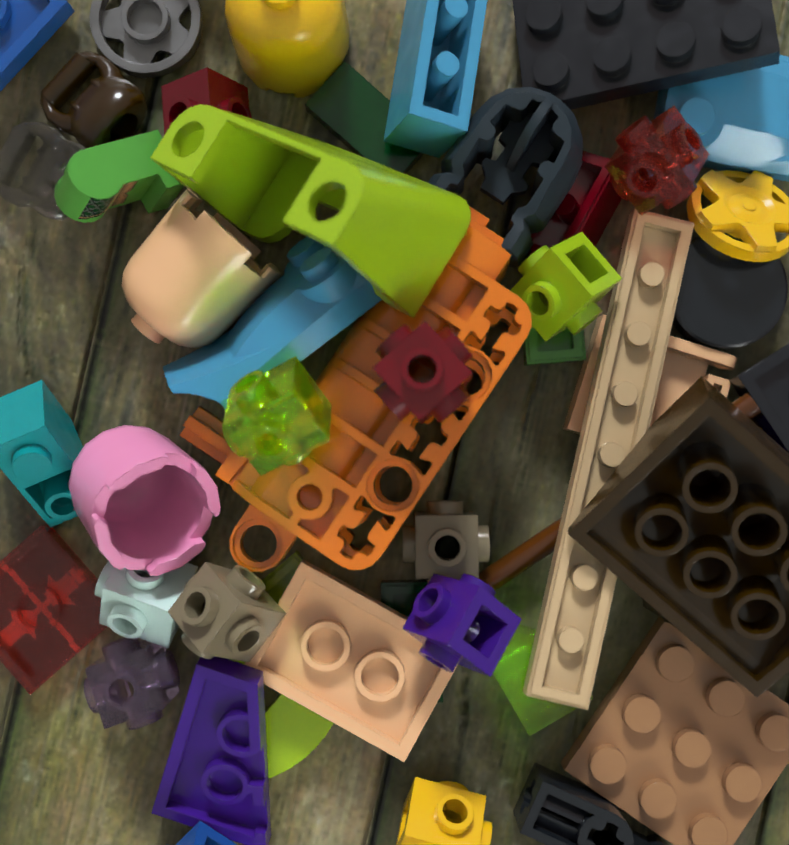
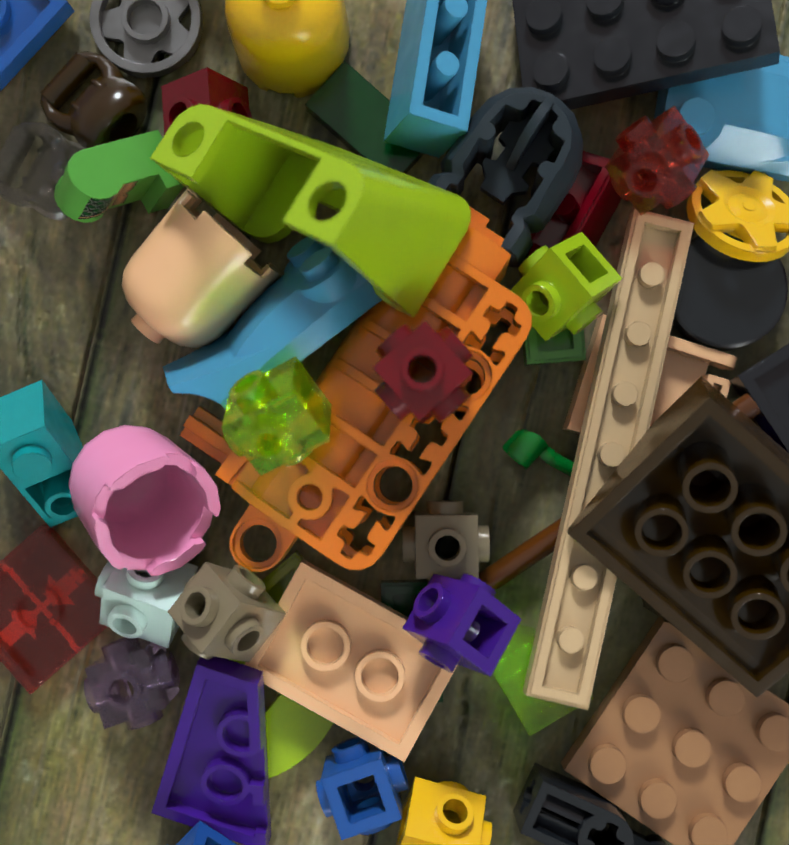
(356, 805): none -> blue brick
(527, 446): none -> green hand

